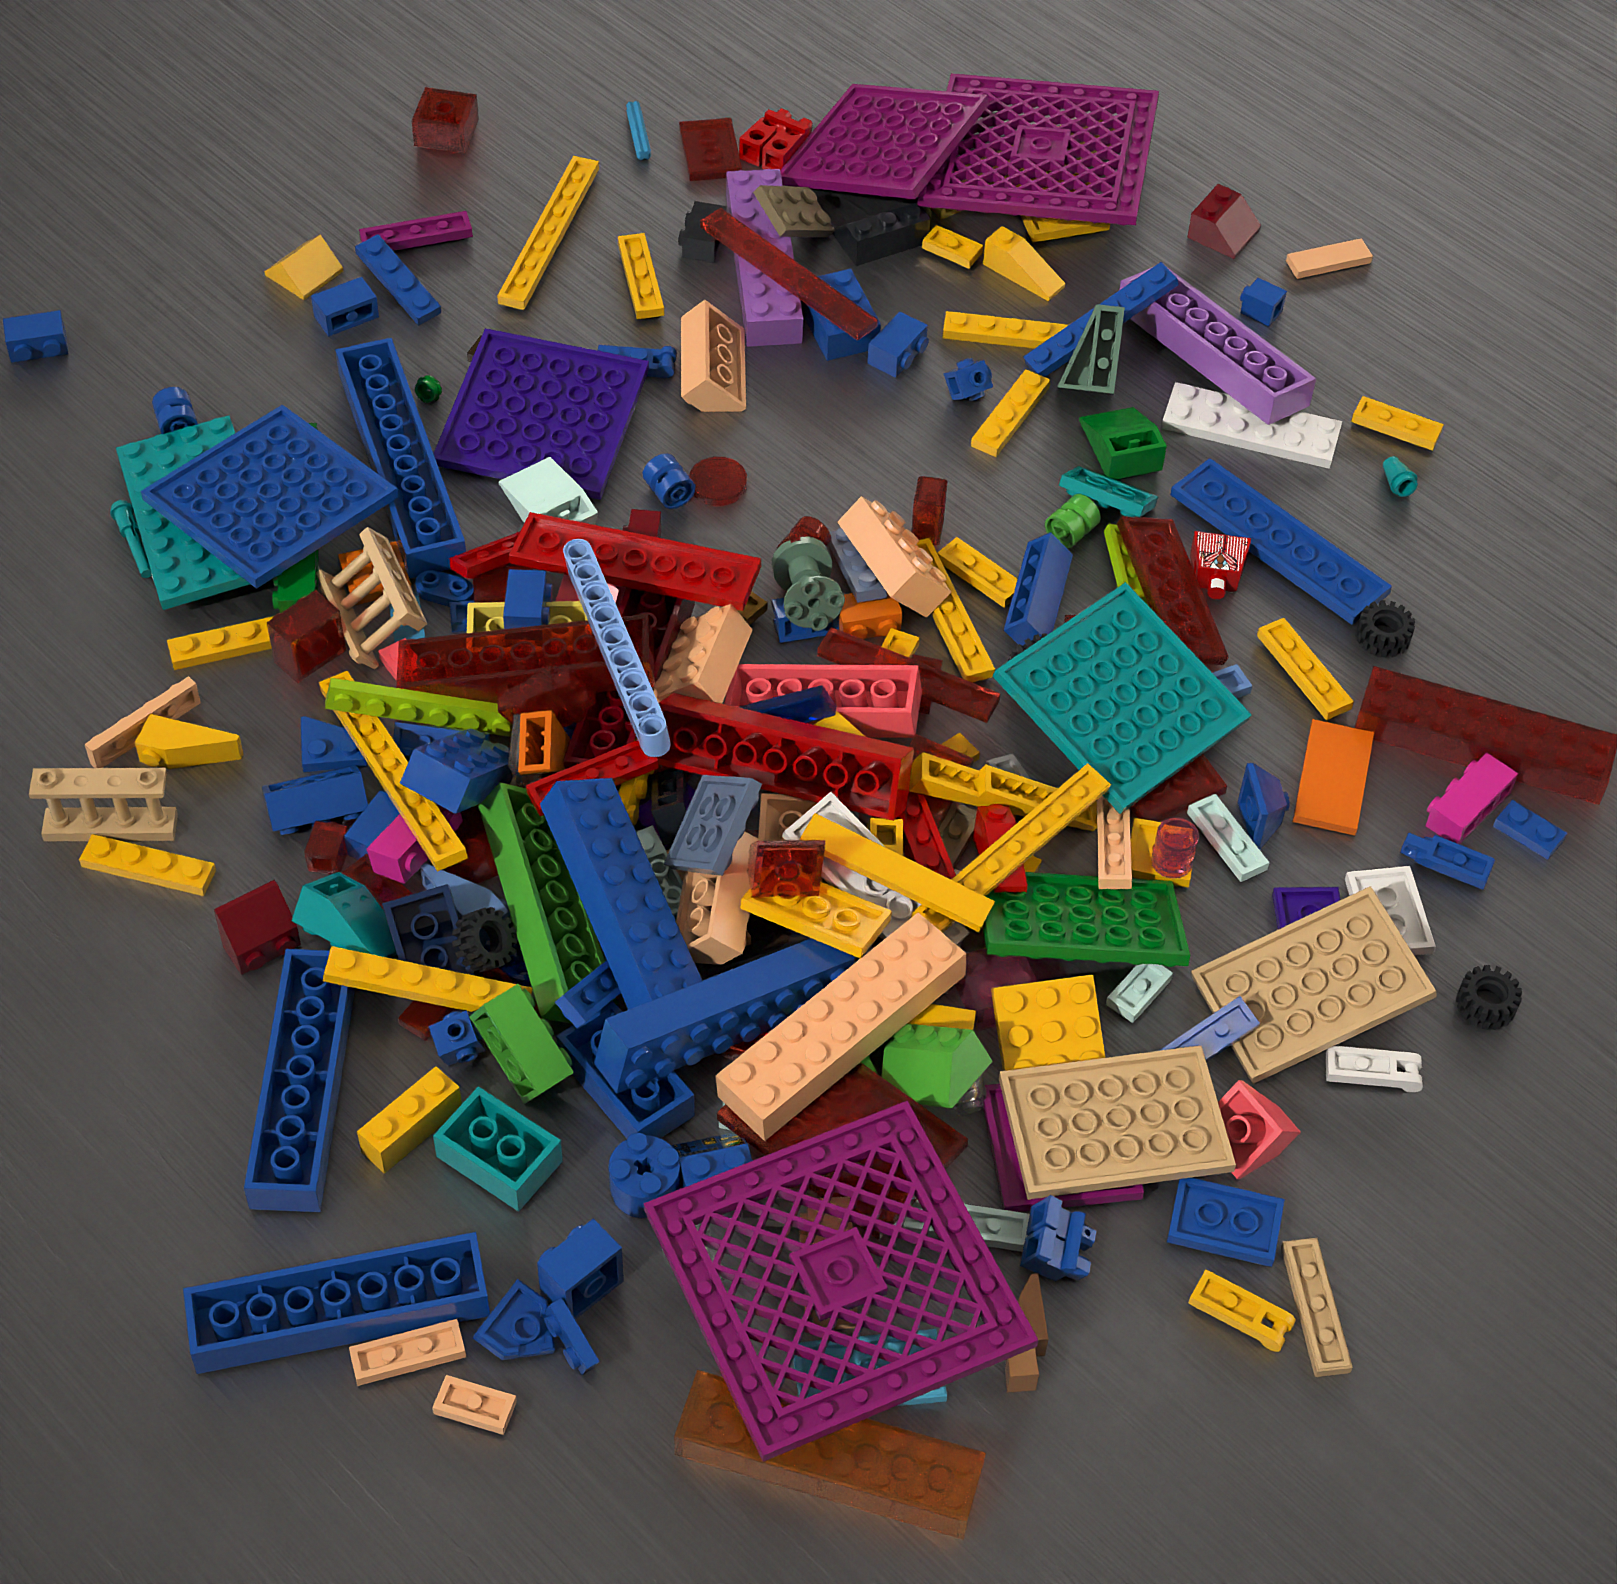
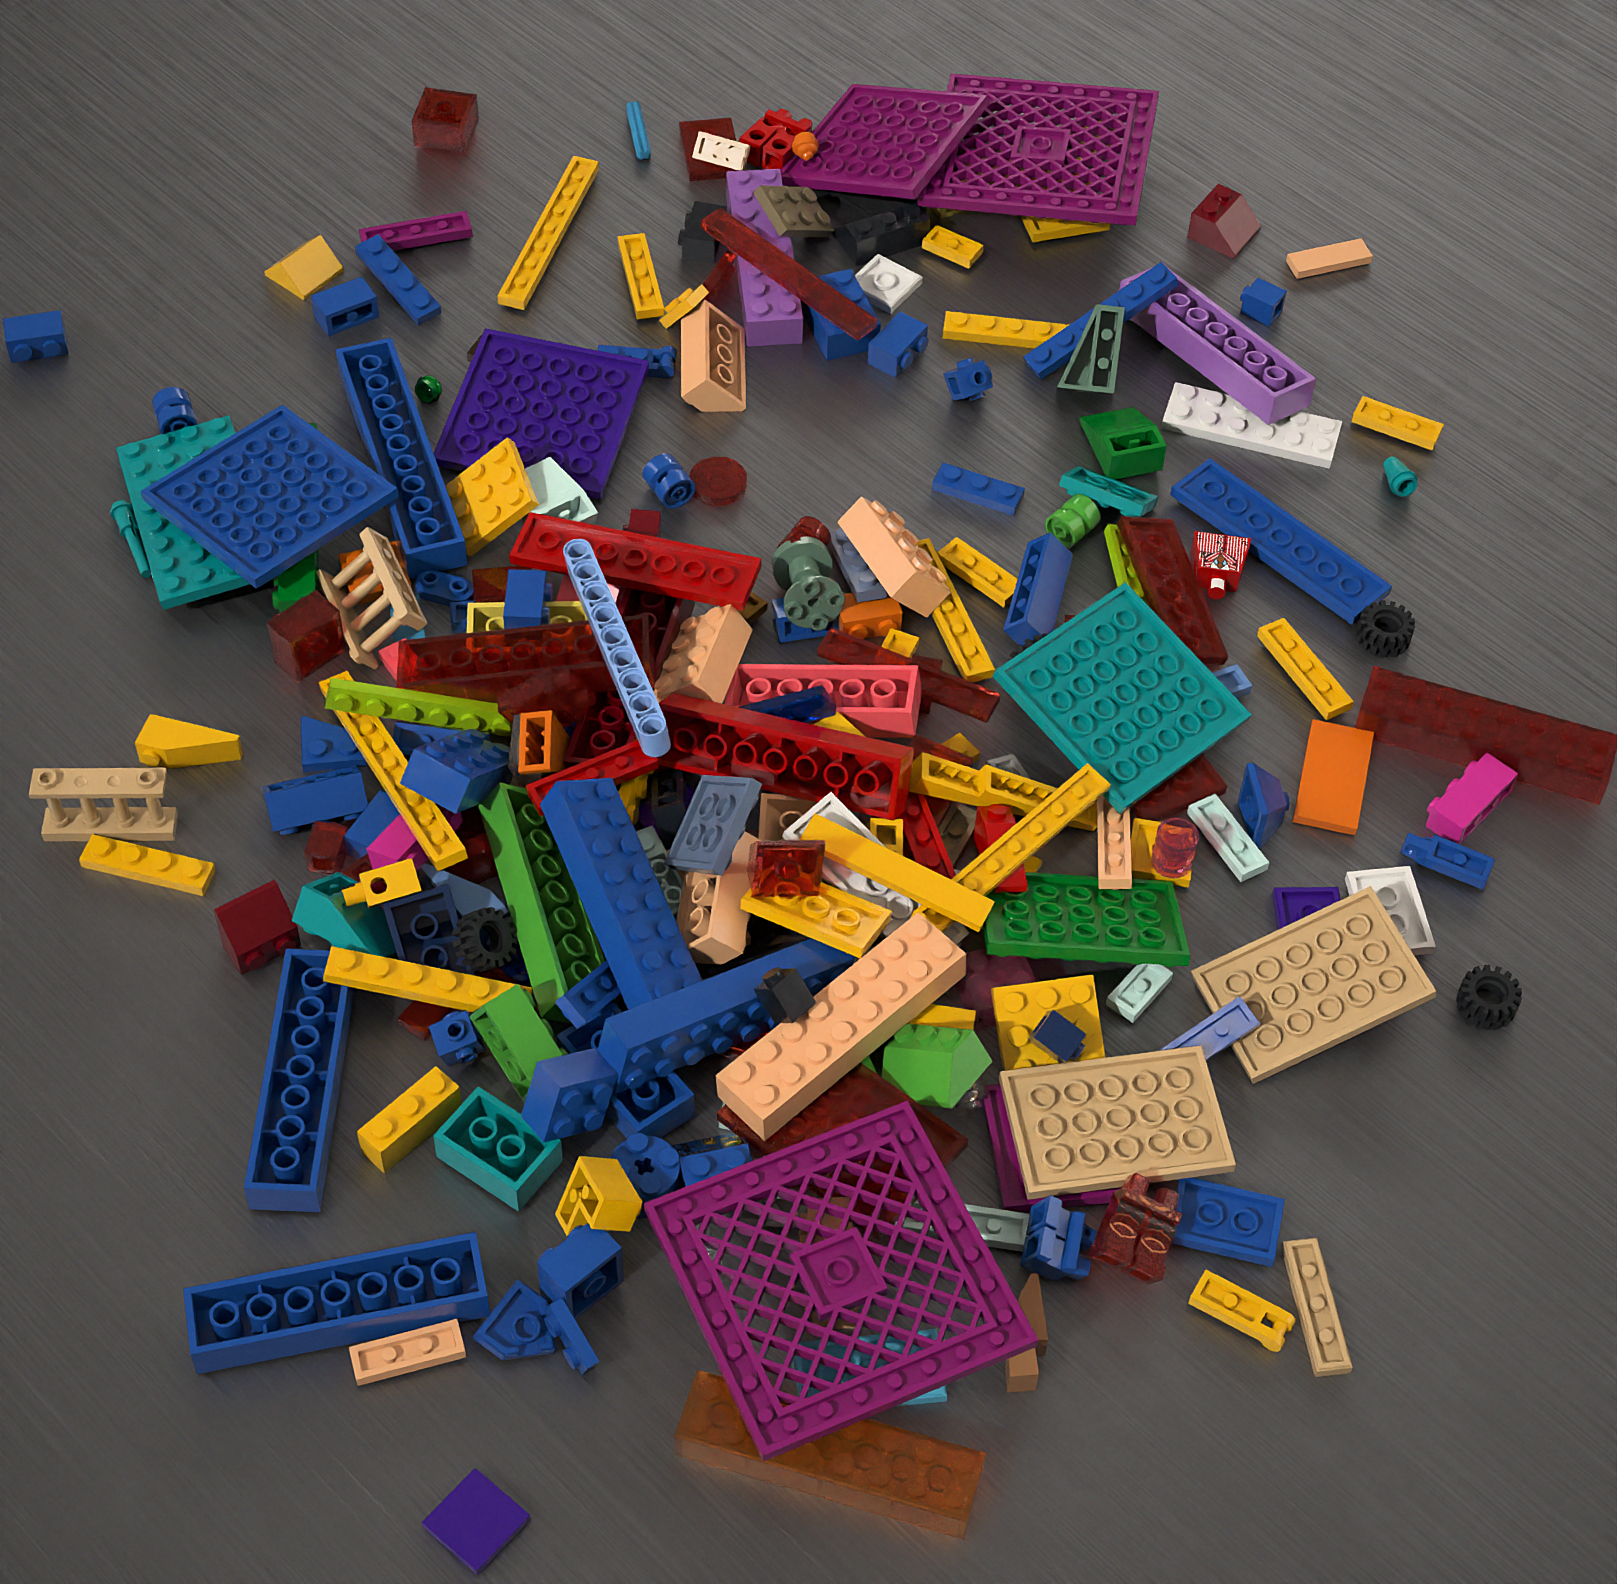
(122, 736): light nougat plate -> none
(219, 643): yellow plate -> none
(399, 879): none -> yellow torso
(474, 1404): light nougat plate -> none
(476, 1521): none -> dark purple tile
(484, 558): red plate -> none
(491, 495): none -> yellow plate
(569, 1094): none -> blue brick
(598, 1196): none -> yellow brick
(683, 304): none -> yellow plate
(721, 151): none -> plate
(722, 271): none -> clear red plate
(784, 995): none -> black brick
(805, 145): none -> orange plate
(887, 283): none -> white tile
(929, 508): clear red brick -> none
(978, 489): none -> blue plate
(1010, 413): yellow plate -> none
(1019, 262): yellow slope -> none
(1058, 1037): none -> dark blue brick
(1137, 1230): none -> clear red hips
(1254, 1128): coral slope -> none
(1374, 1067): white plate -> none
(1530, 829): blue plate -> none

